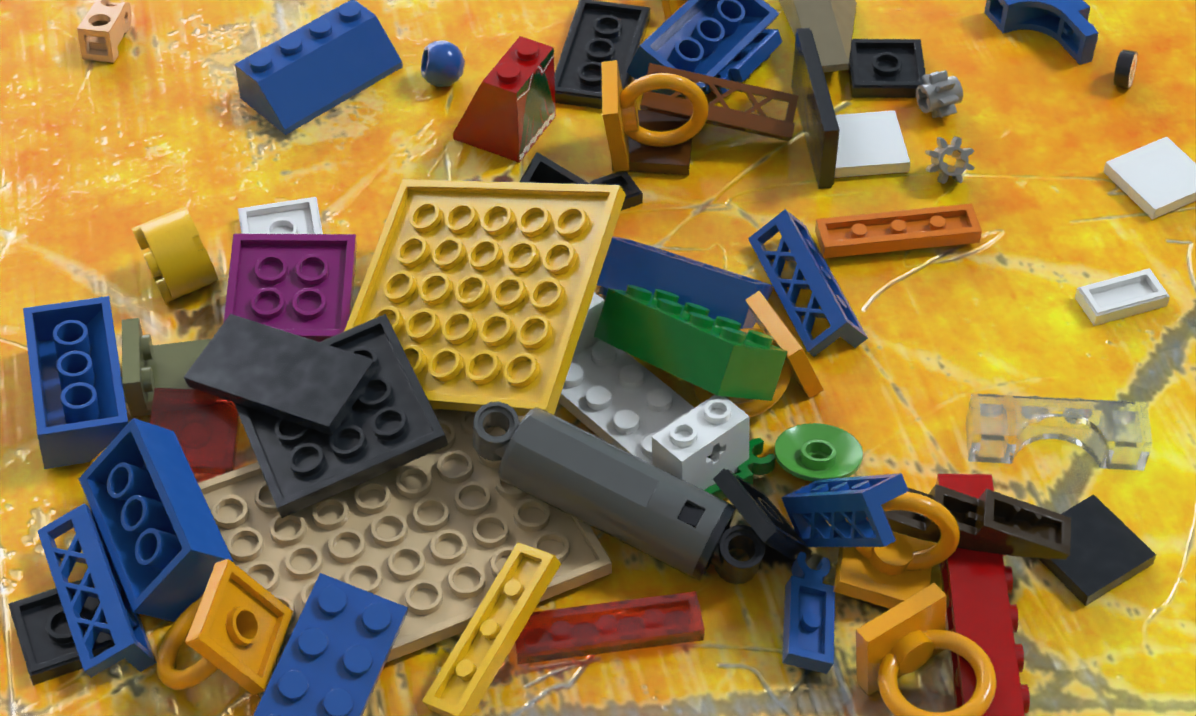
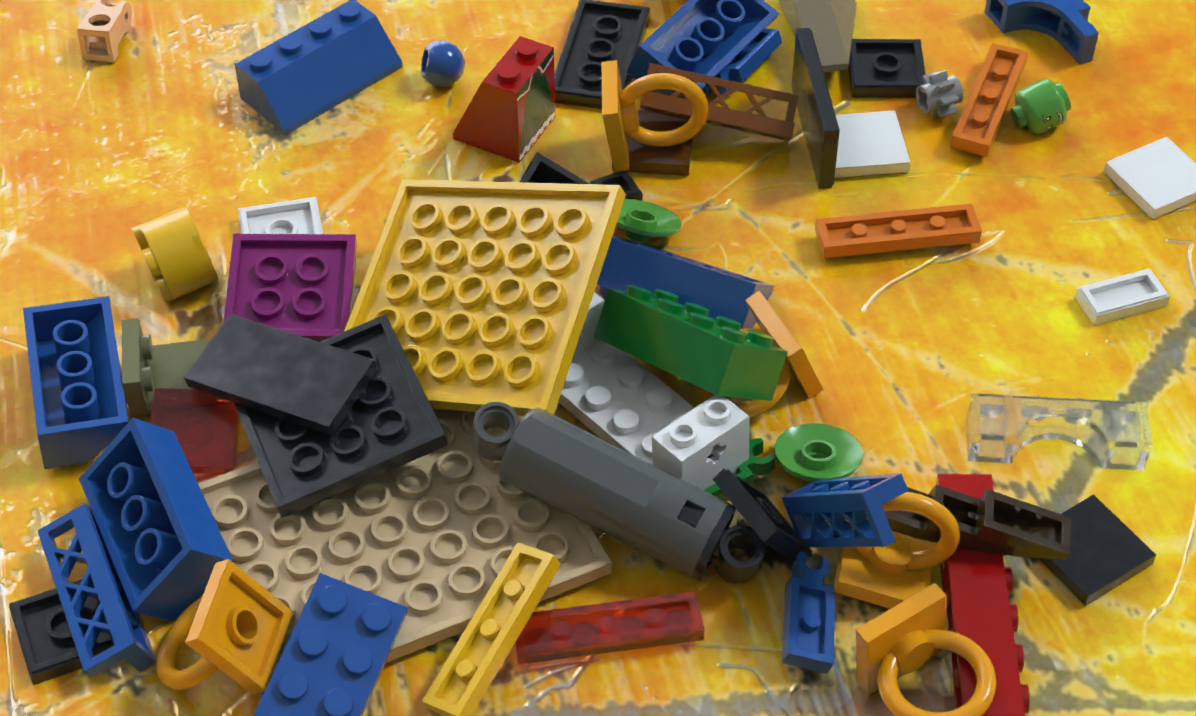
(647, 220): none -> bright green dish
(817, 277): blue fence -> none
(953, 149): light grey gear -> none
(989, 100): none -> orange plate
(1040, 106): none -> bright green head
(1125, 68): black tile -> none

